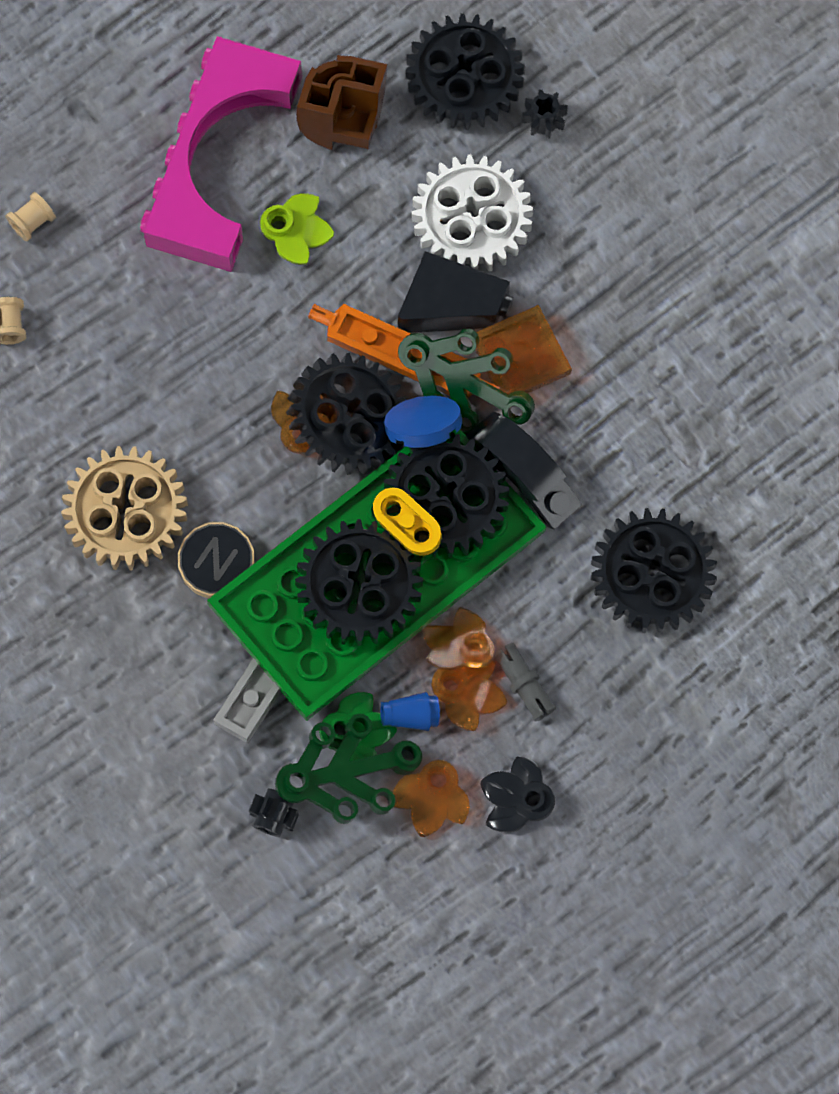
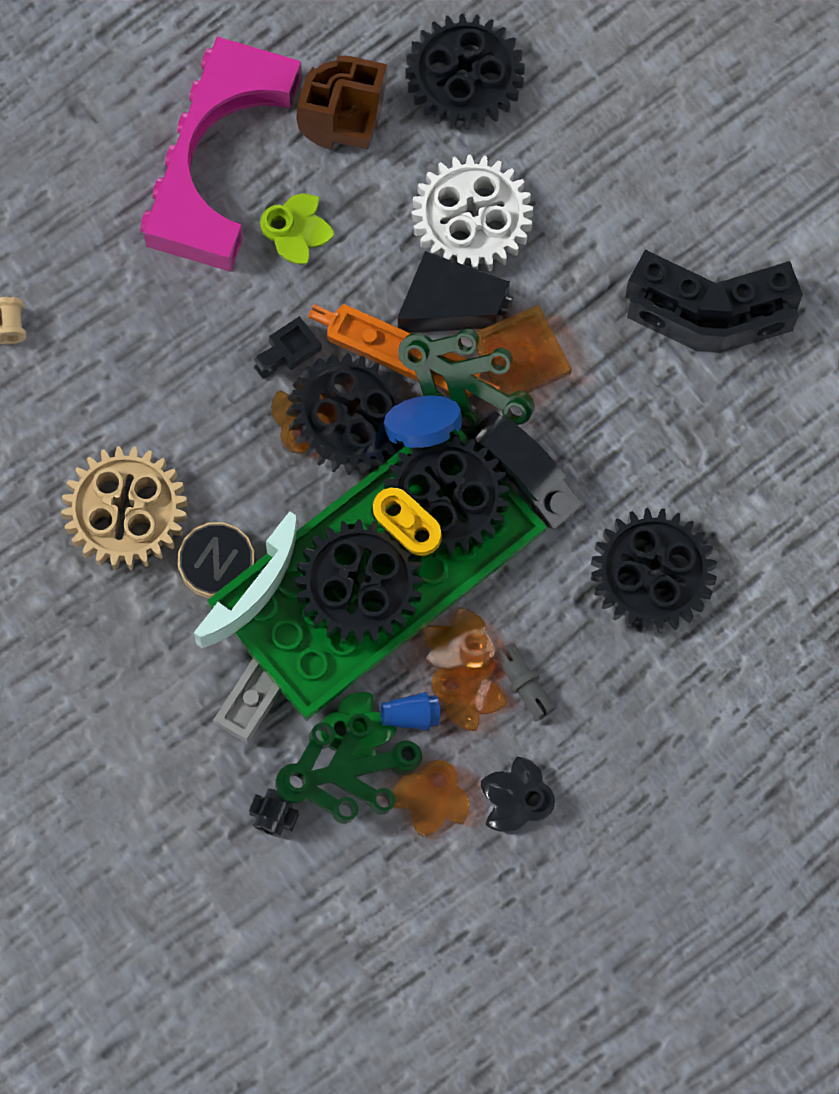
(30, 216): tan bush -> none
(223, 622): none -> light aqua slope
(290, 345): none -> black plate
(544, 113): black gear -> none
(674, 298): none -> black brick

